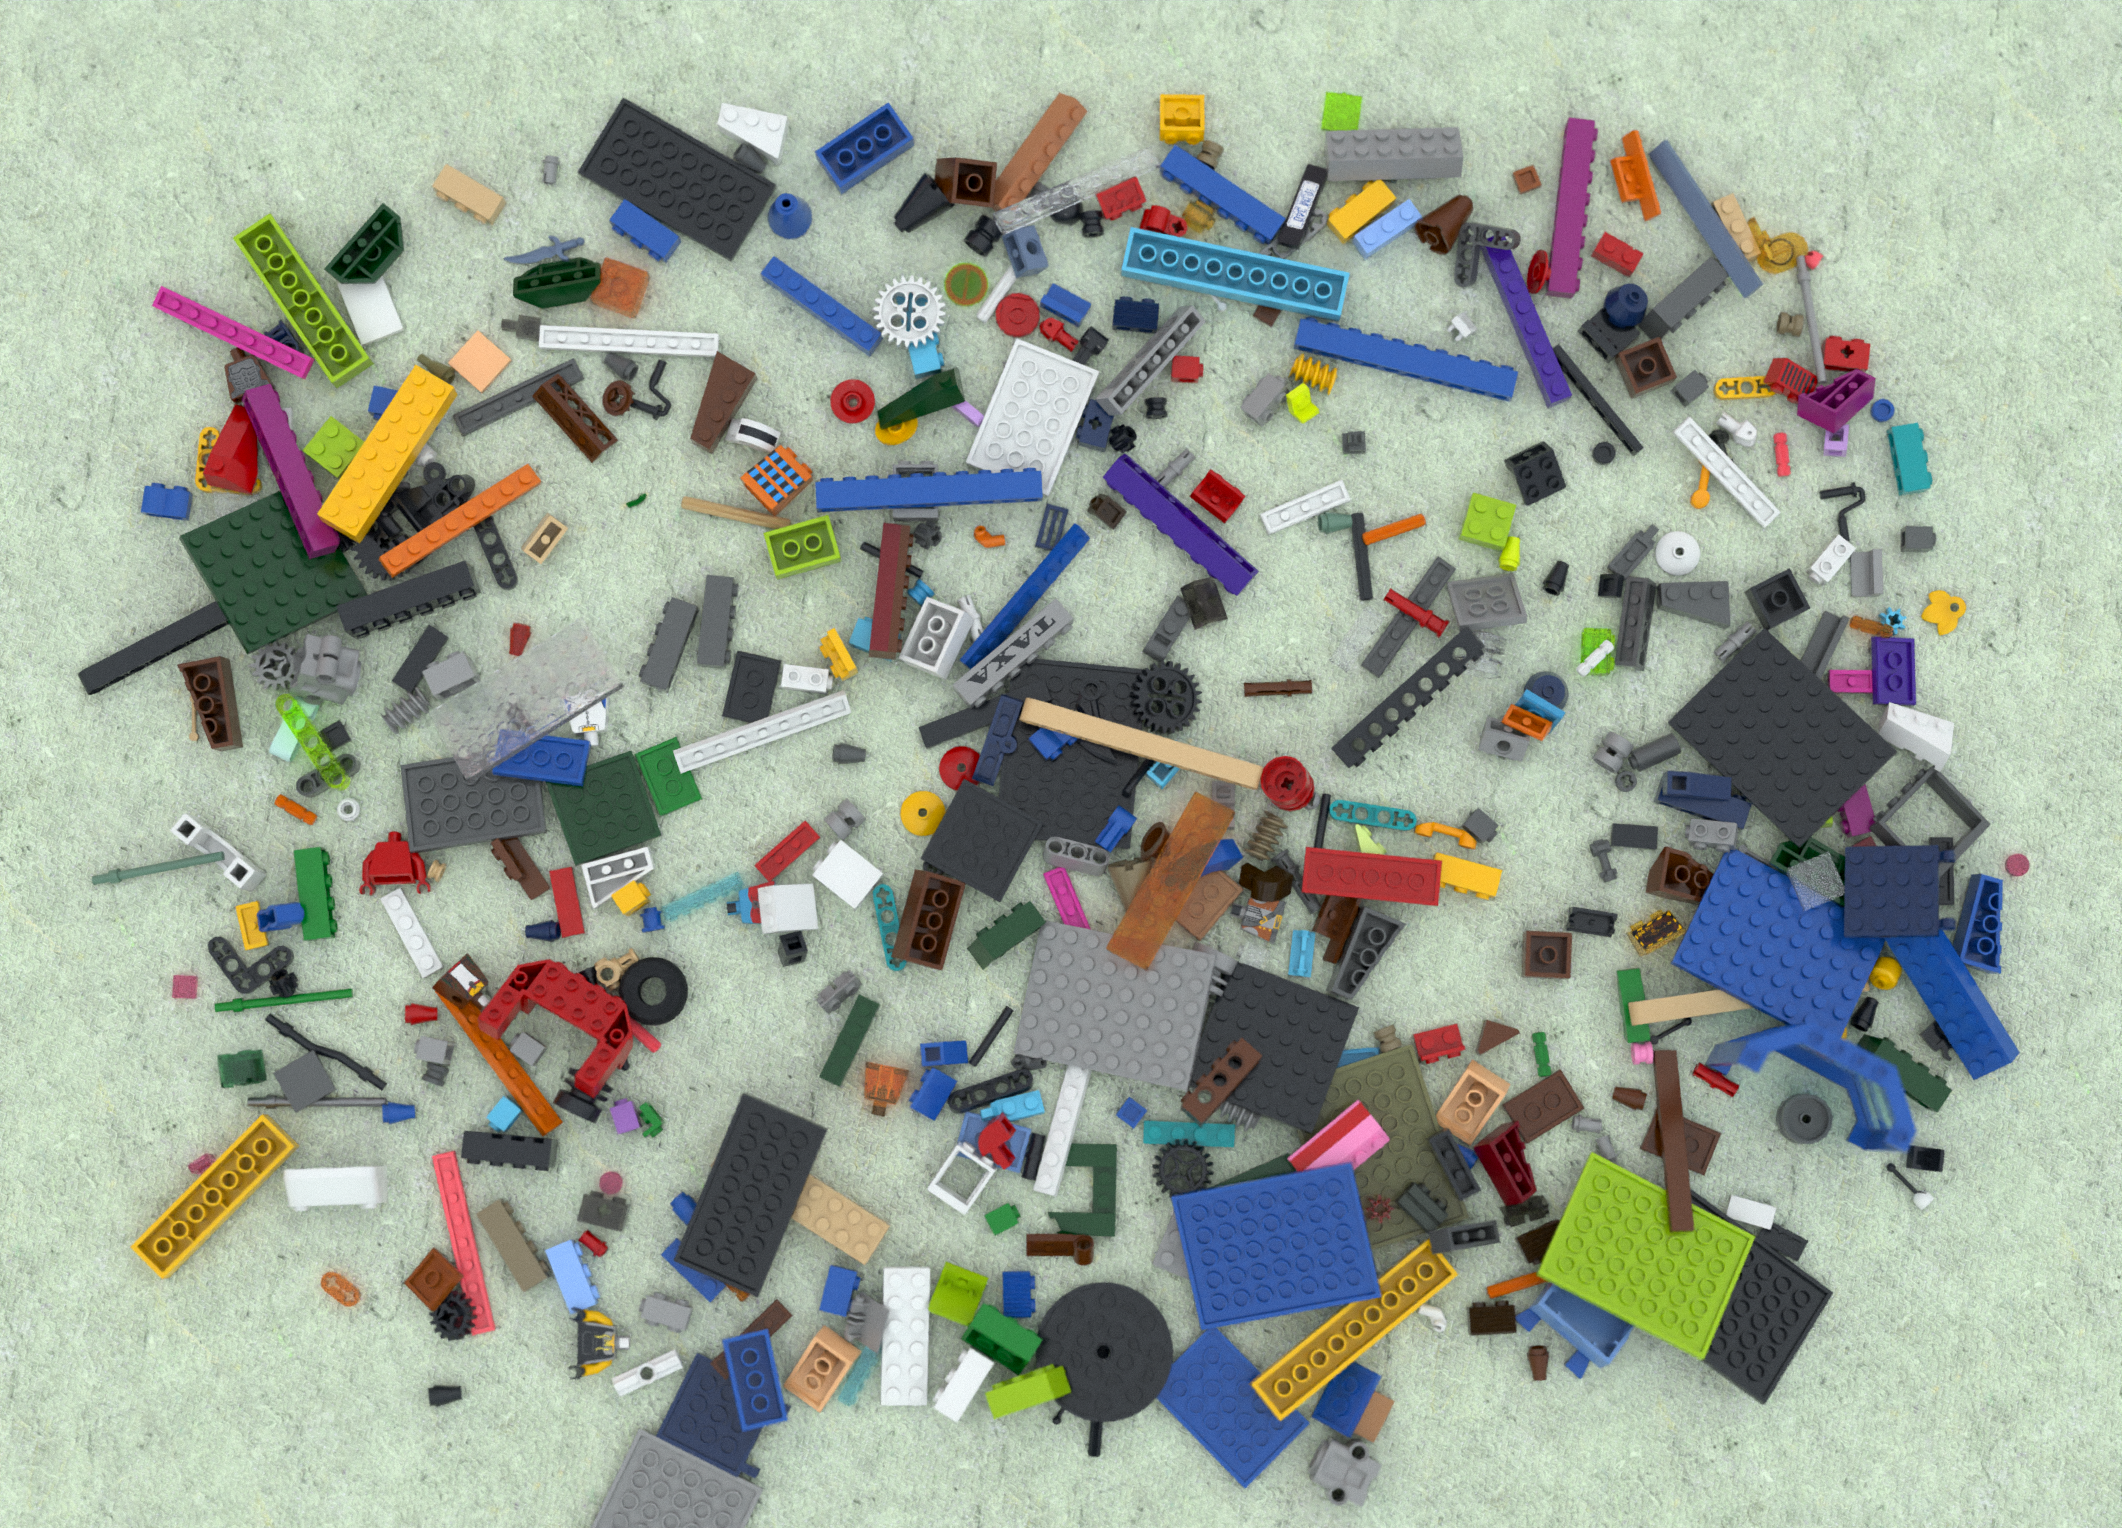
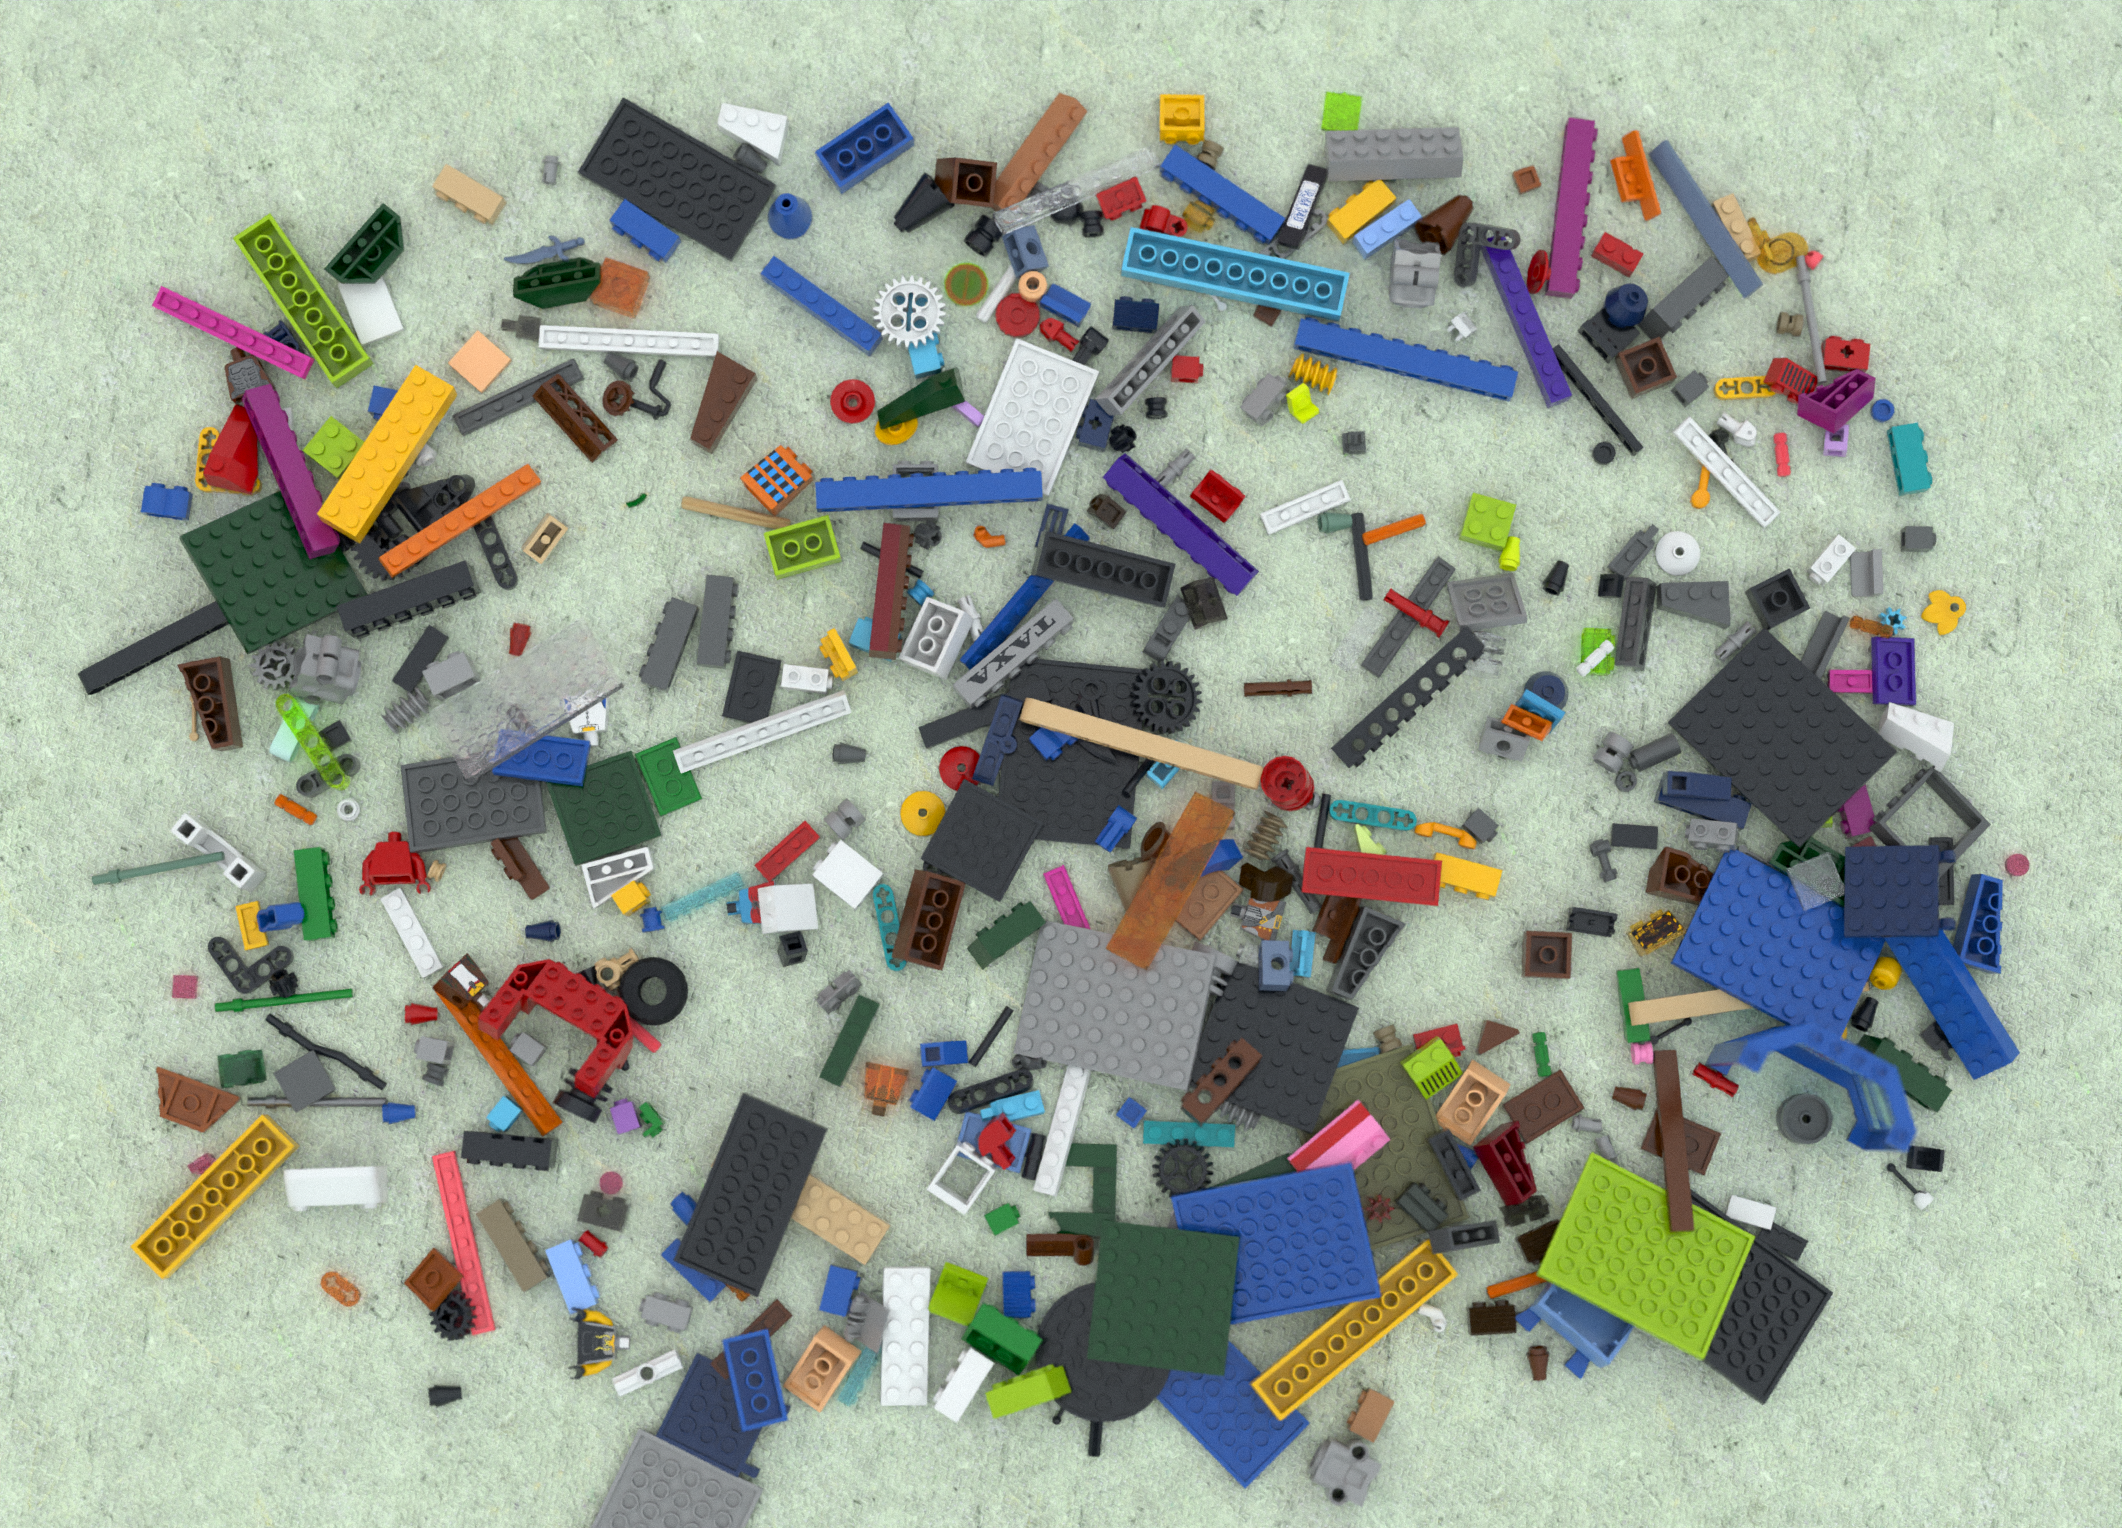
(191, 1101): none -> dark orange wing
(427, 472): black plate -> none
(438, 369): olive cone -> none
(567, 902): red tile -> none
(753, 435): white brick -> none
(1035, 279): none -> light nougat head
(1086, 852): light grey beam -> none
(1103, 569): none -> black brick
(1163, 1297): none -> dark green plate
(1270, 978): none -> sand blue brick
(1346, 1398): blue tile -> none
(1414, 273): none -> light grey piece
(1431, 1067): none -> lime slope
(1536, 472): black bracket -> none
(1844, 491): black piece -> none

